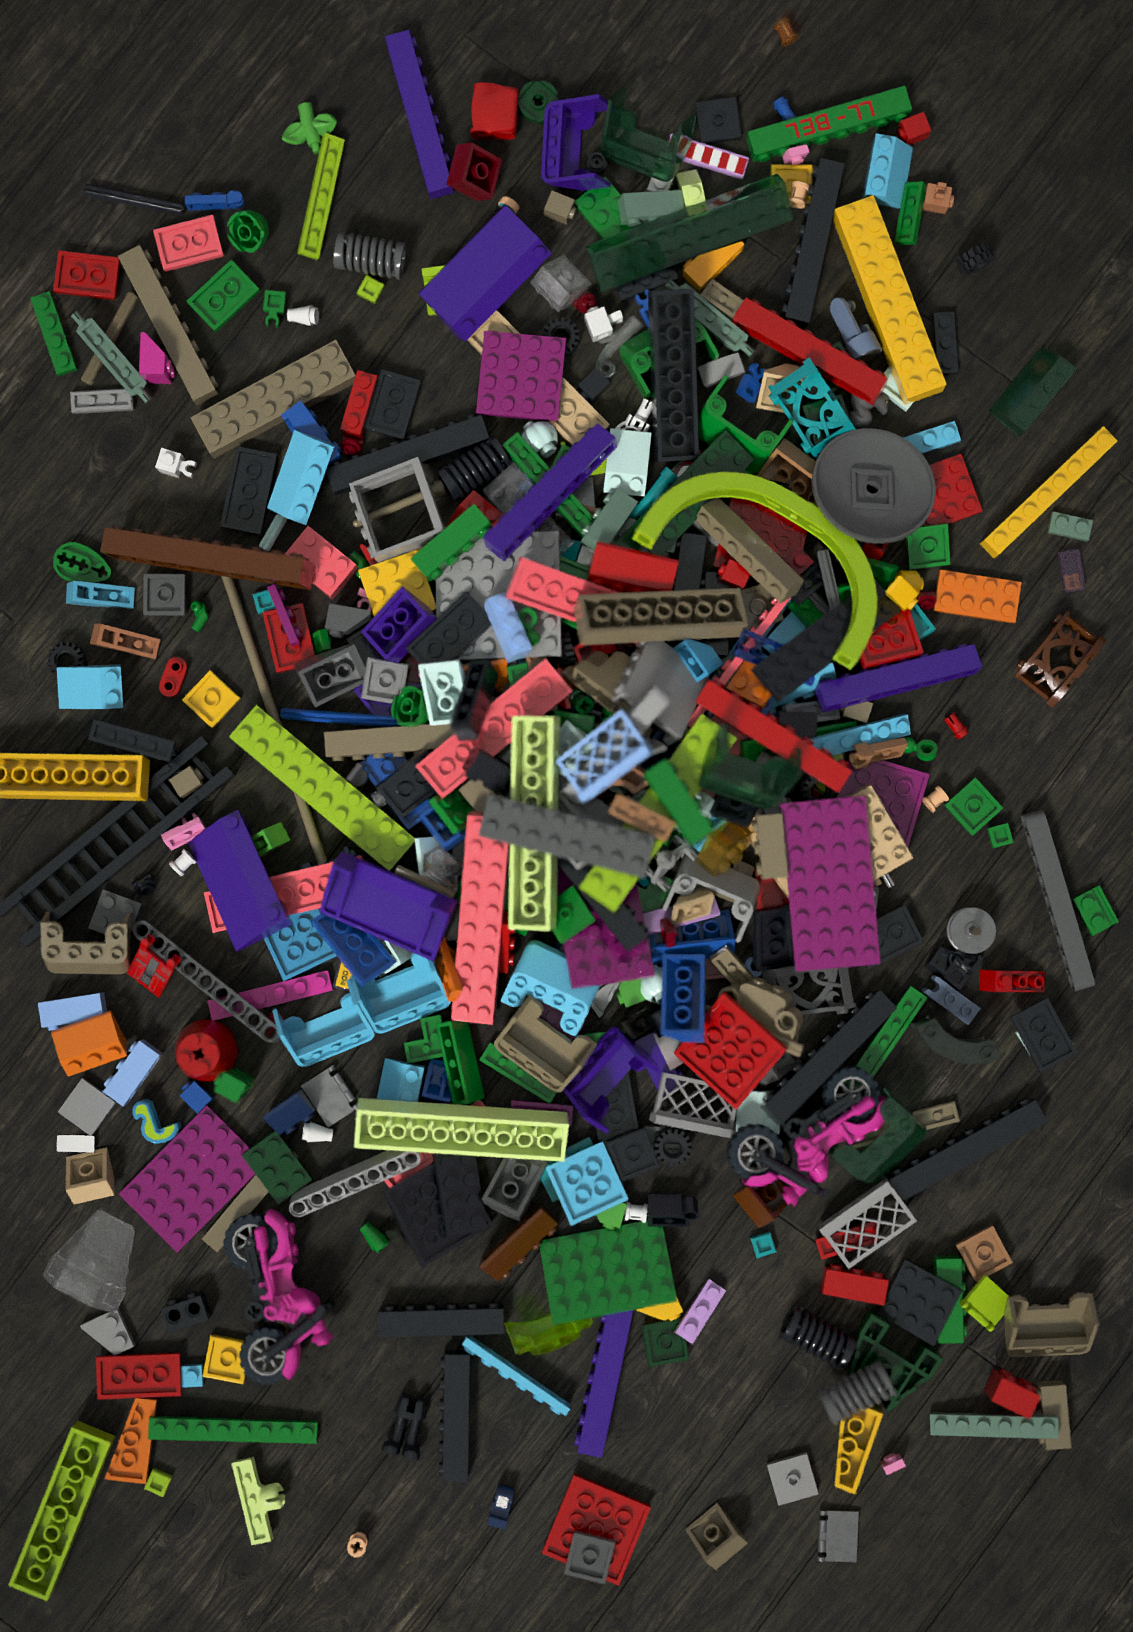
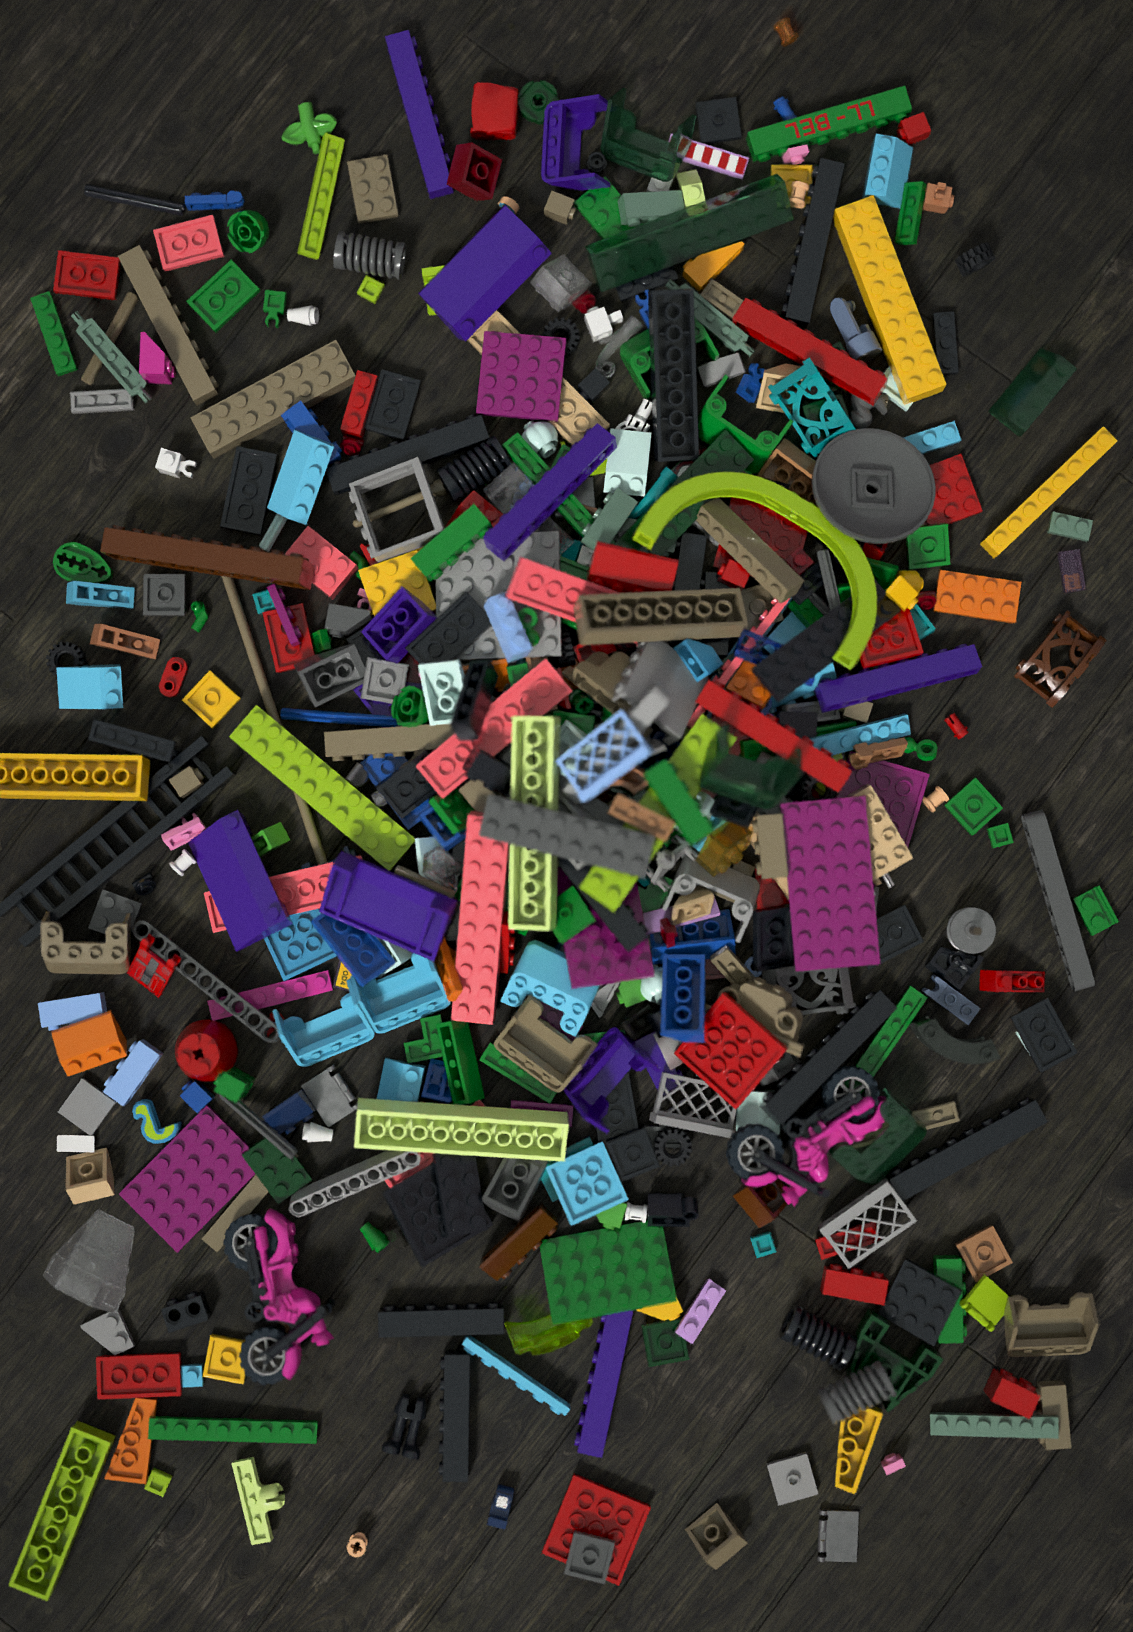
(262, 1127): none -> dark grey axle
(372, 189): none -> dark tan plate

